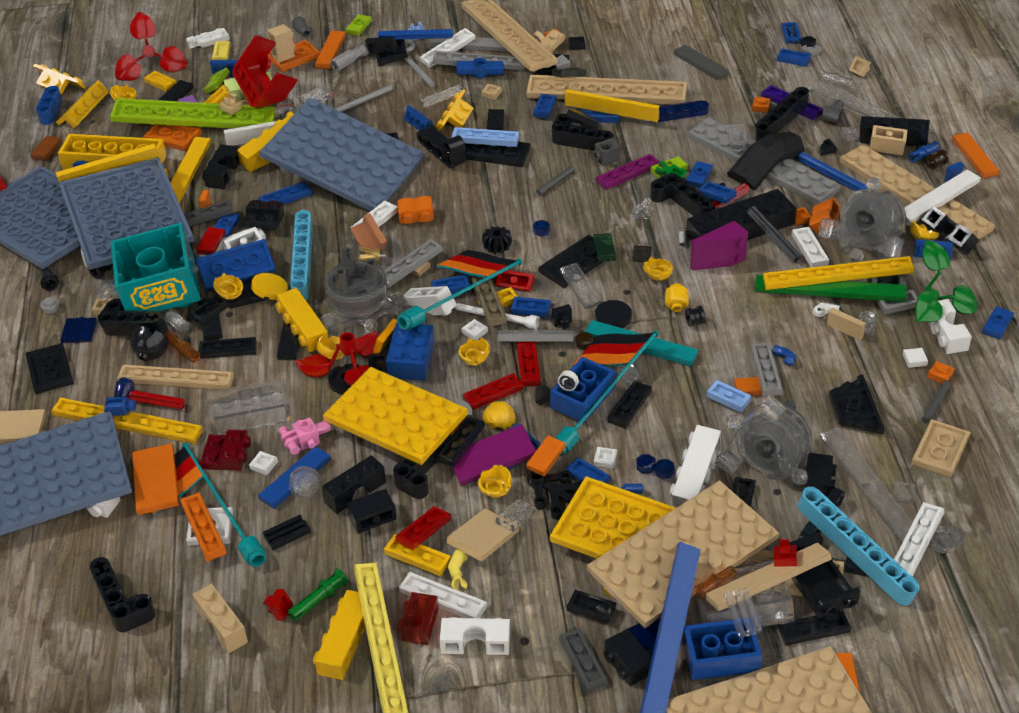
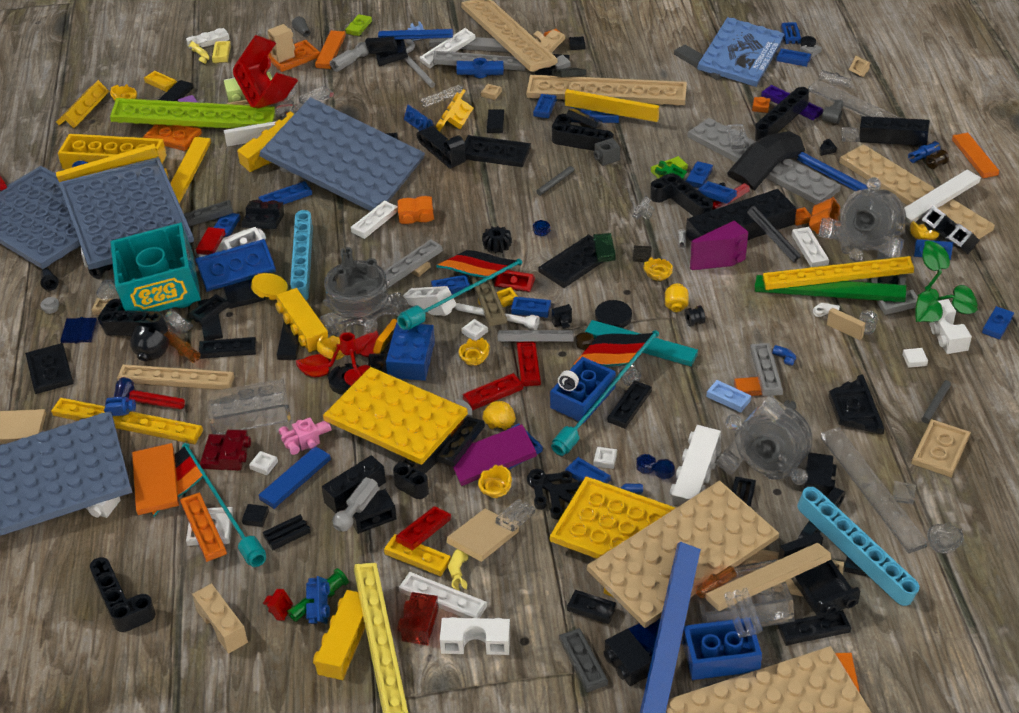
(46, 148): dark orange tile -> none
(49, 105): blue beam -> none
(55, 78): yellow bracket -> none
(140, 28): red plant -> none
(203, 53): none -> light yellow arm
(204, 199): orange tile -> none
(216, 80): lime plate -> none
(216, 173): black arch -> none
(217, 65): blue plate -> none
(219, 95): yellow tile -> none
(228, 286): yellow hair -> none
(230, 105): tan tile -> none
(255, 515): none -> black tile
(305, 482): clear hair -> none
(319, 611): none -> blue hinge
(356, 503): none -> light grey piece
(365, 98): light grey piece -> none
(369, 234): nougat panel -> none
(375, 254): pearl gold piece -> none
(487, 137): light blue plate -> none
(542, 394): black tile -> none
(546, 455): orange tile -> none
(581, 286): clear tile -> none
(627, 172): magenta tile -> none
(678, 111): clear blue beam -> none
(741, 51): none -> medium blue plate
(785, 554): red tile -> none
(888, 140): tan brick -> none
(919, 537): white tile -> none
(940, 372): orange plate -> none
(953, 170): blue tile -> none

